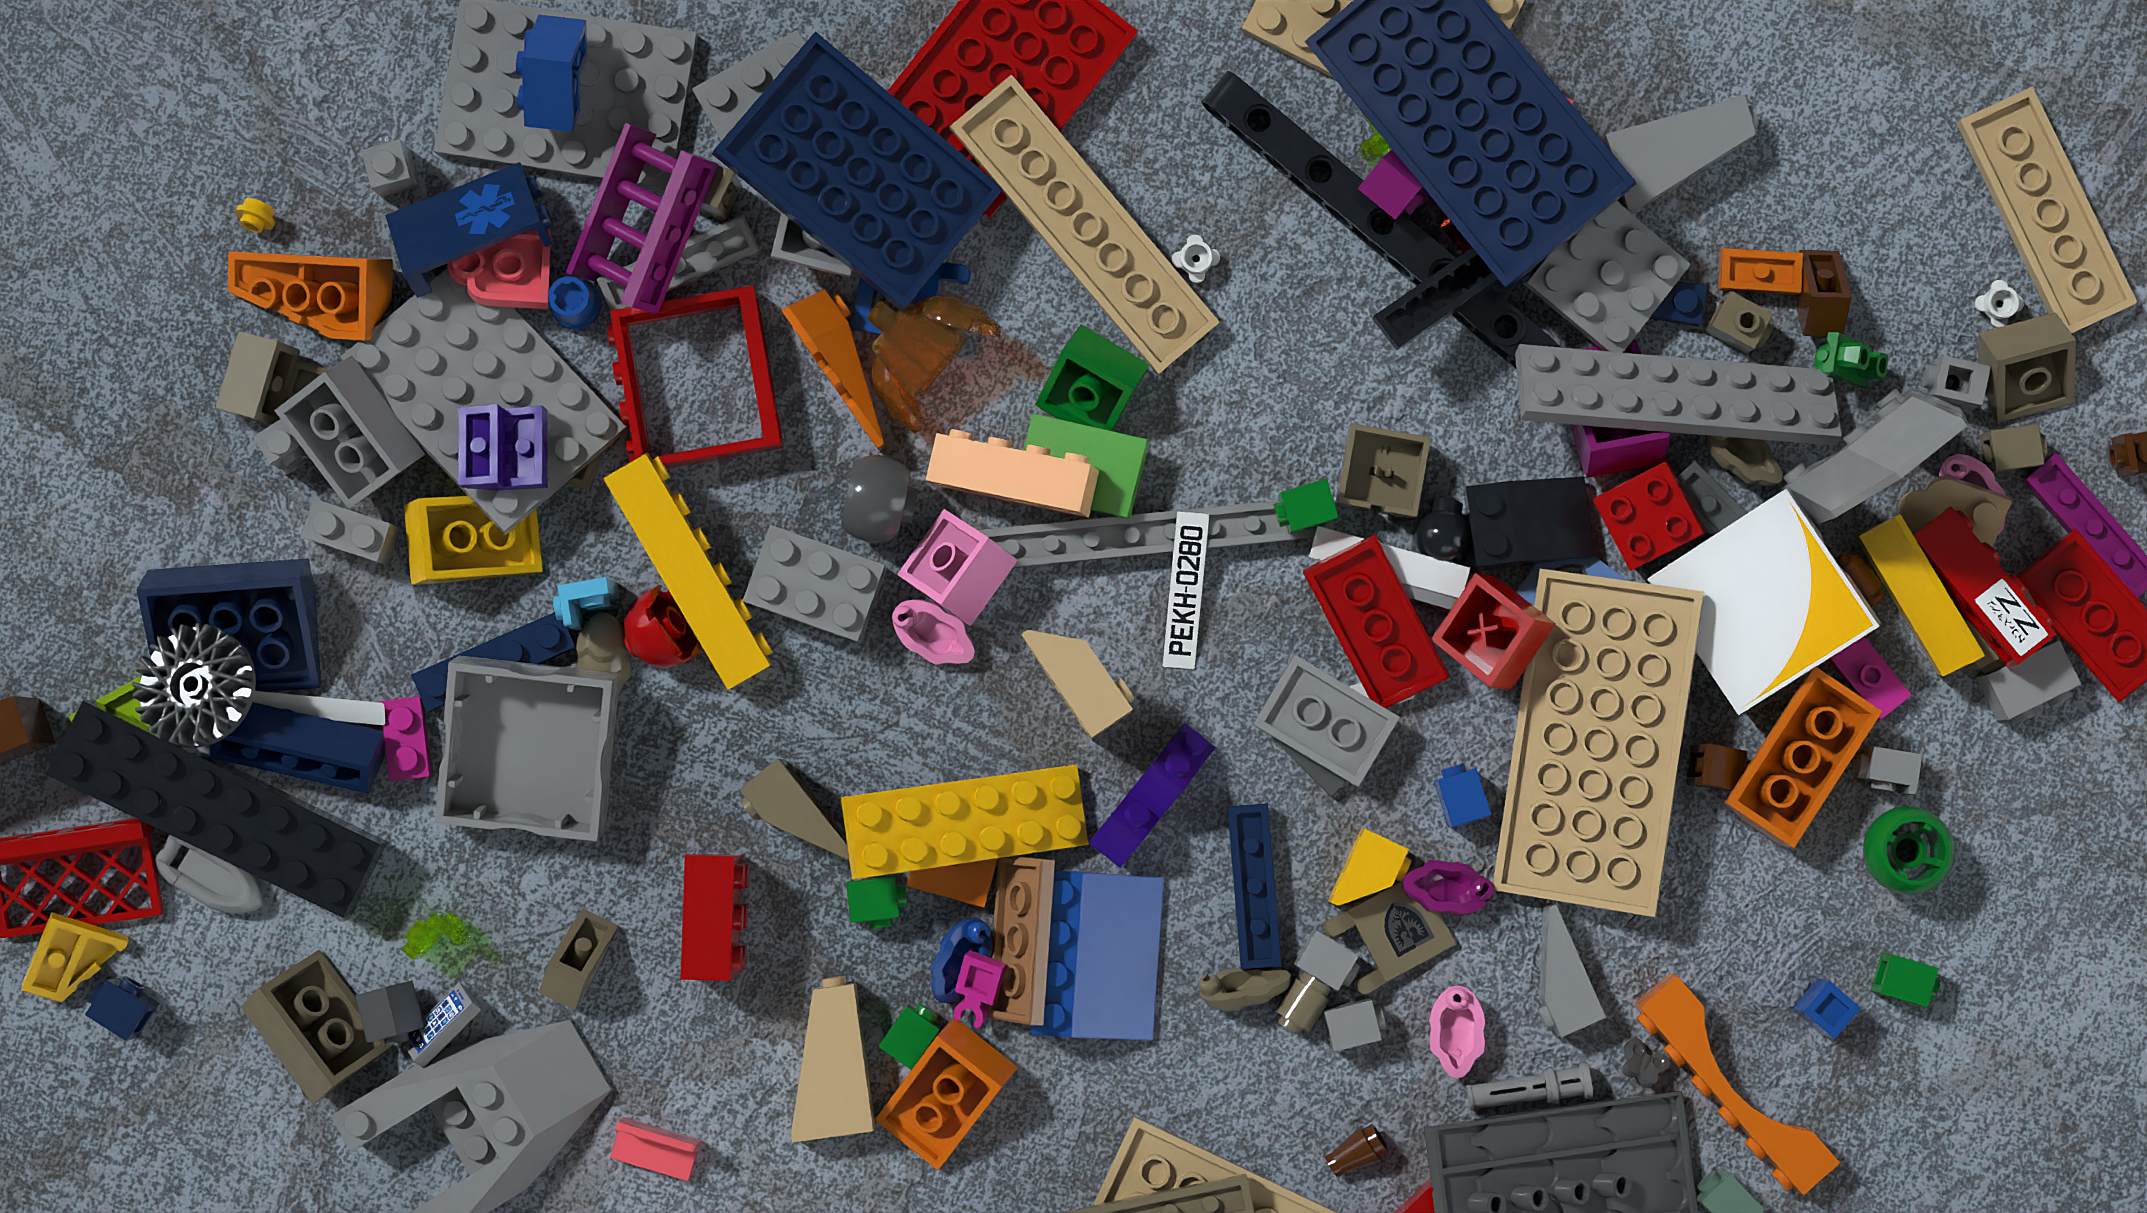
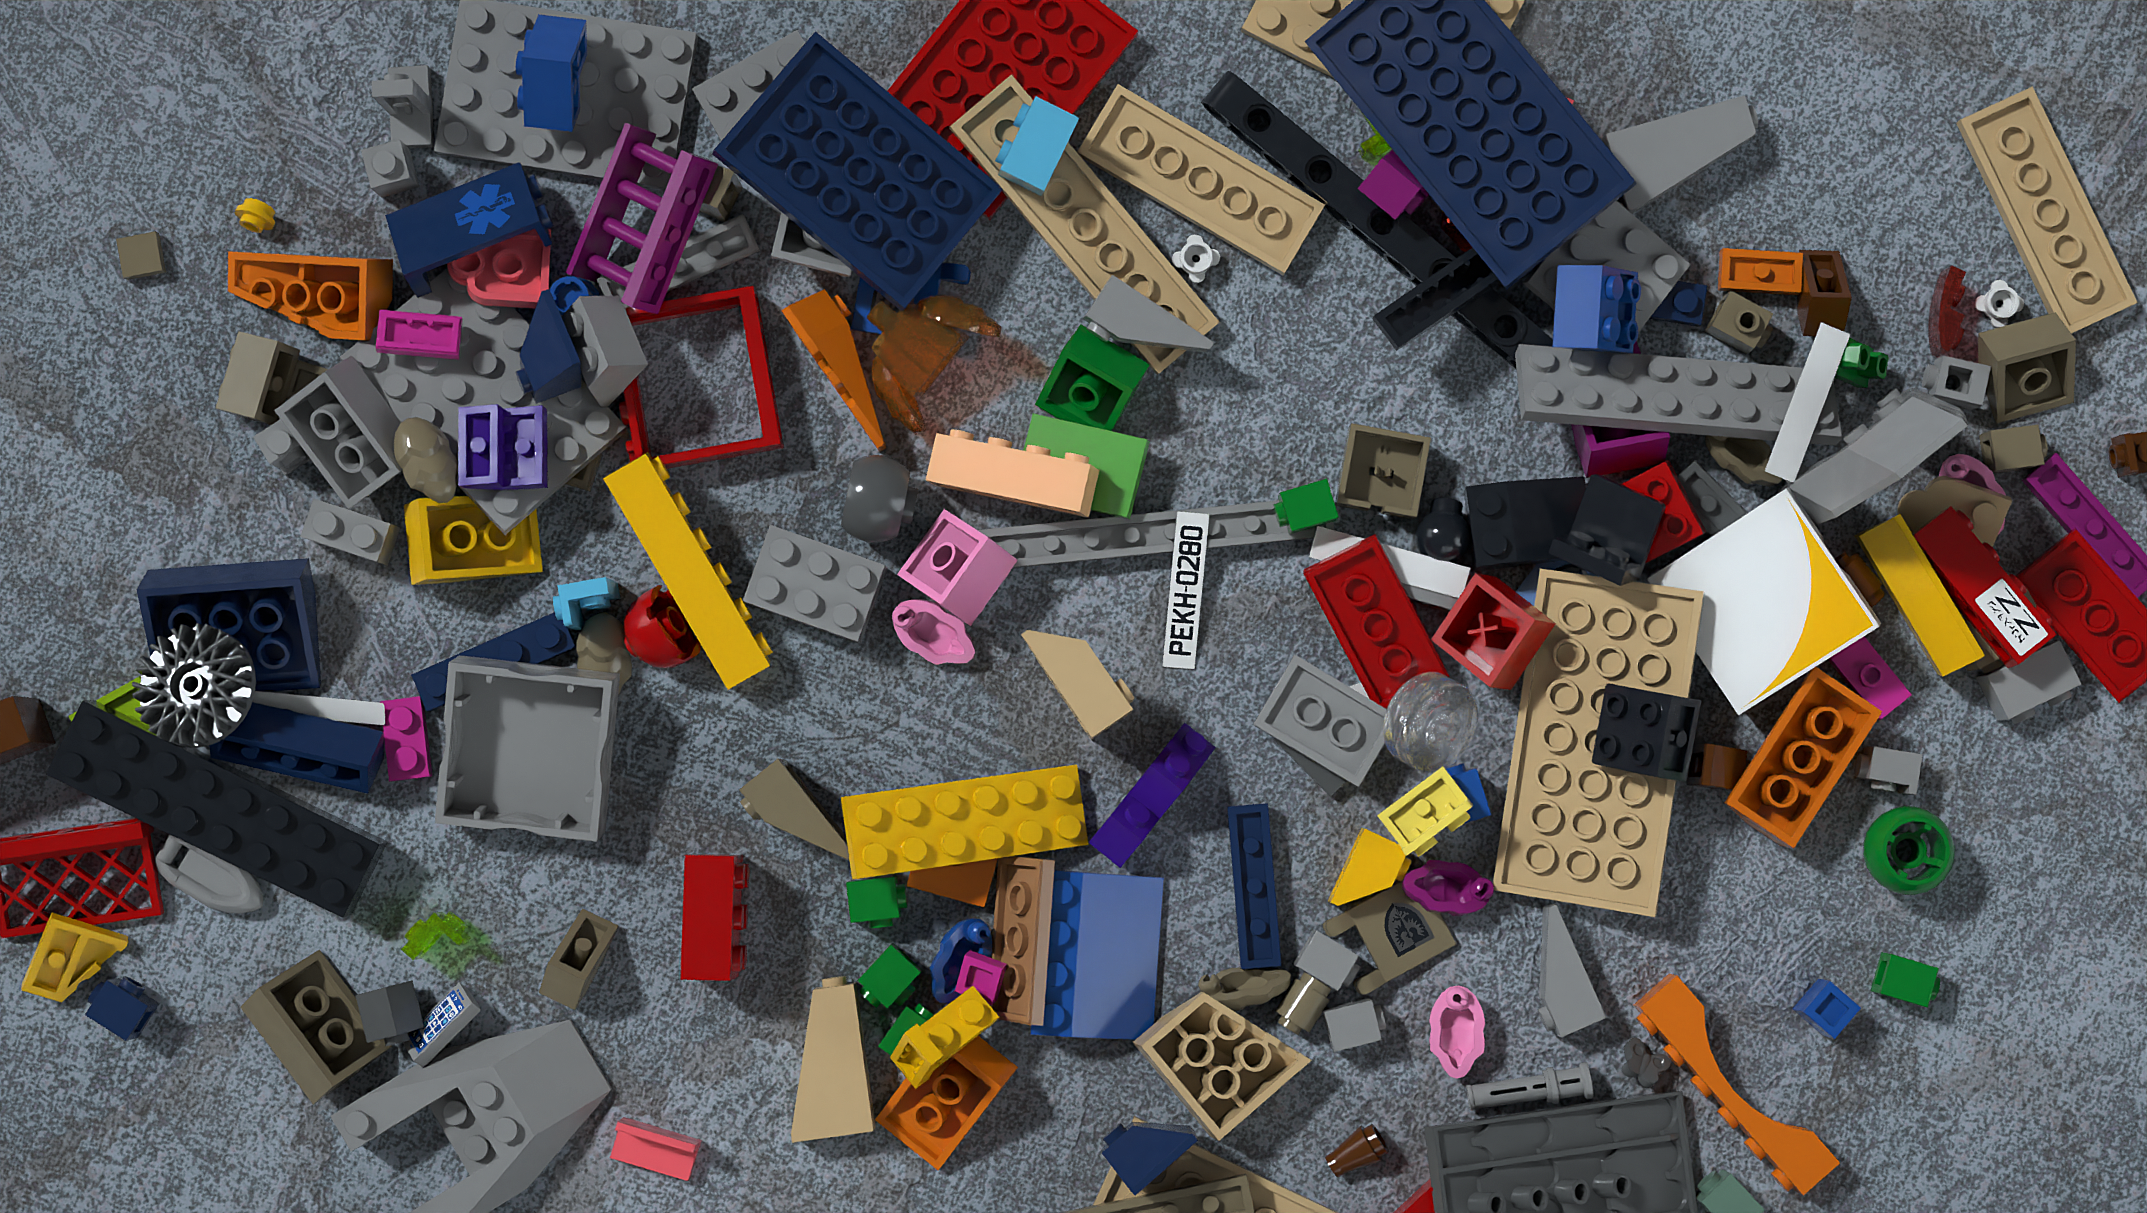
(141, 255): none -> dark tan tile
(408, 100): none -> light grey bracket
(419, 334): none -> dark pink plate
(426, 459): none -> dark tan arm
(548, 355): none -> dark blue slope
(604, 345): none -> light grey slope
(889, 978): none -> green brick
(942, 1036): none -> yellow bracket
(1037, 145): none -> medium azure brick
(1133, 318): none -> light grey slope
(1145, 1150): none -> dark blue slope
(1200, 179): none -> tan plate
(1217, 1062): none -> tan wedge
(1426, 811): none -> light yellow bracket
(1430, 722): none -> clear wheel
(1596, 308): none -> blue slope
(1611, 531): none -> black bracket
(1646, 732): none -> black bracket
(1807, 402): none -> white sticker
(1944, 322): none -> clear red slope

